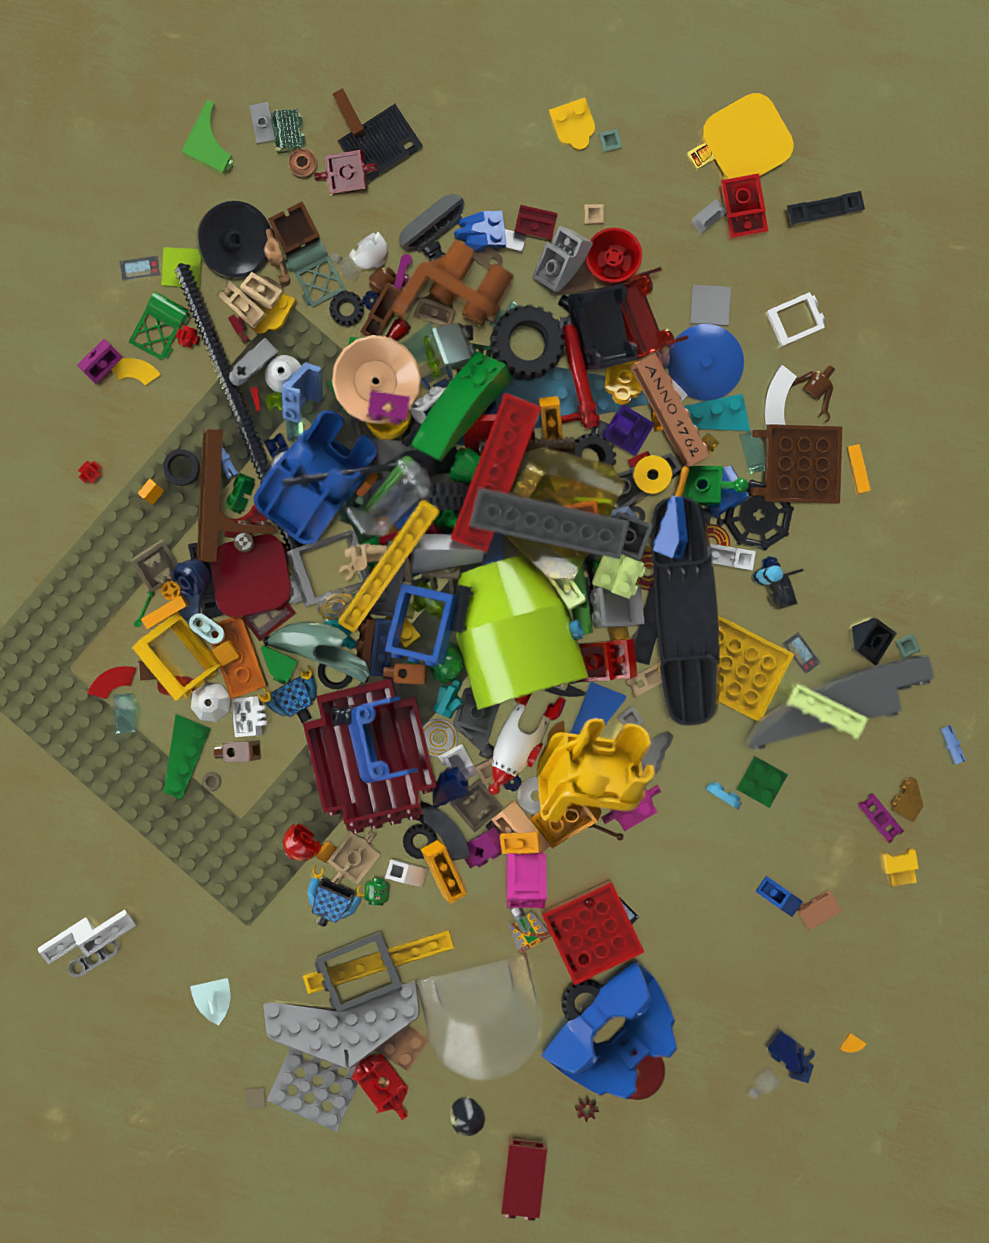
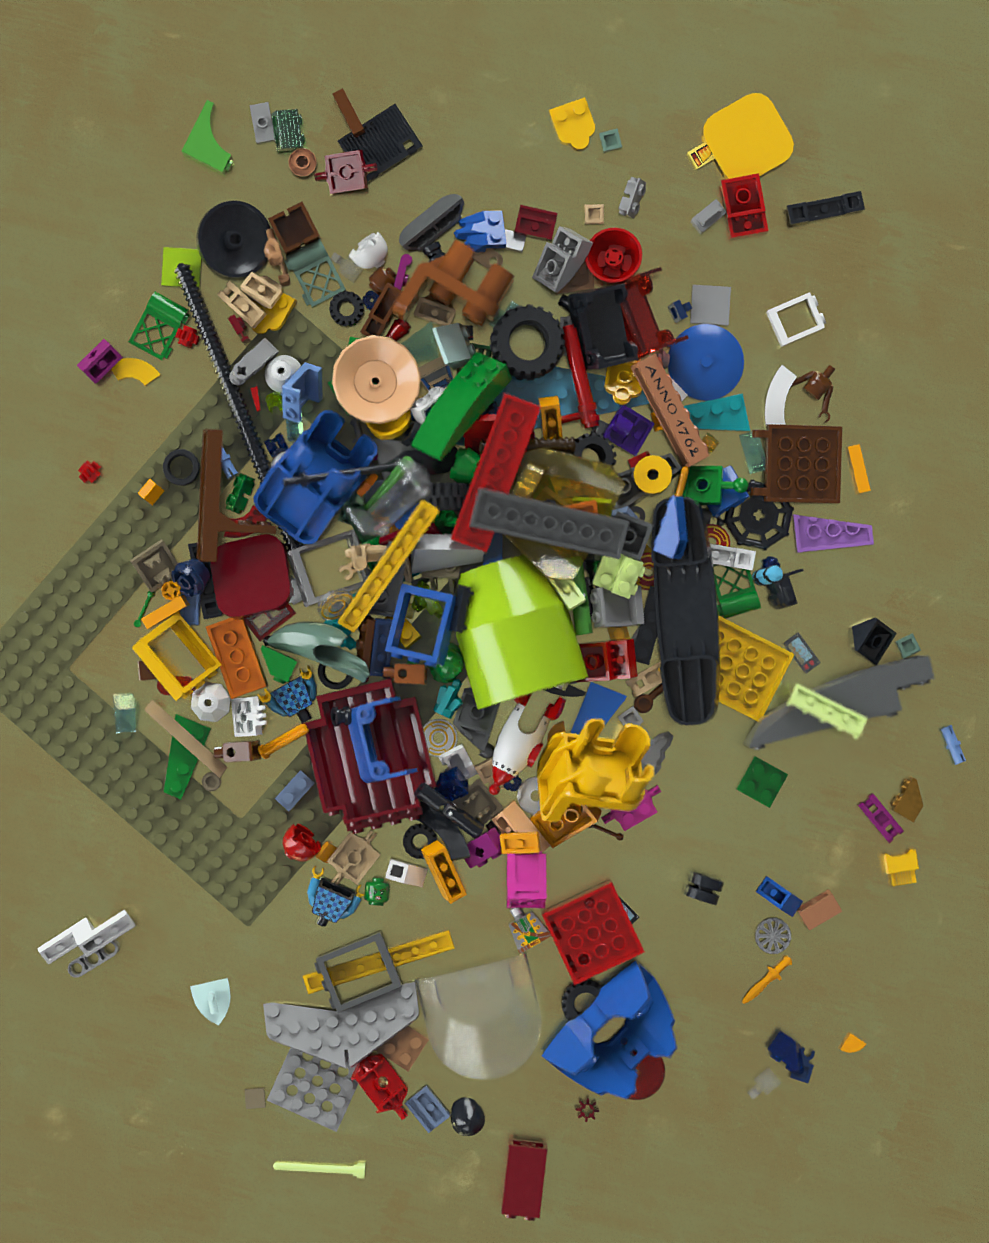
(110, 680): red tile -> none
(140, 268): clear tile -> none
(185, 738): none -> tan sticker
(207, 628): light aqua plate -> none
(225, 653): light orange slope -> none
(244, 542): dark tan tile -> none
(281, 741): none -> light orange axle
(294, 790): none -> sand blue plate
(357, 1170): none -> yellowish green piece
(378, 400): magenta brick -> none
(427, 1109): none -> sand blue plate
(433, 362): clear neon green piece -> none
(458, 816): none -> black piece
(576, 630): dark azure tile -> none
(636, 189): none -> light grey hinge
(644, 702): none -> reddish brown plate
(679, 311): none -> dark blue tile
(703, 888): none -> black wheel
(731, 799): medium azure plate -> none
(739, 601): none -> green piece
(771, 975): none -> light orange sword
(773, 935): none -> light grey wheel
(825, 534): none -> medium lavender wing

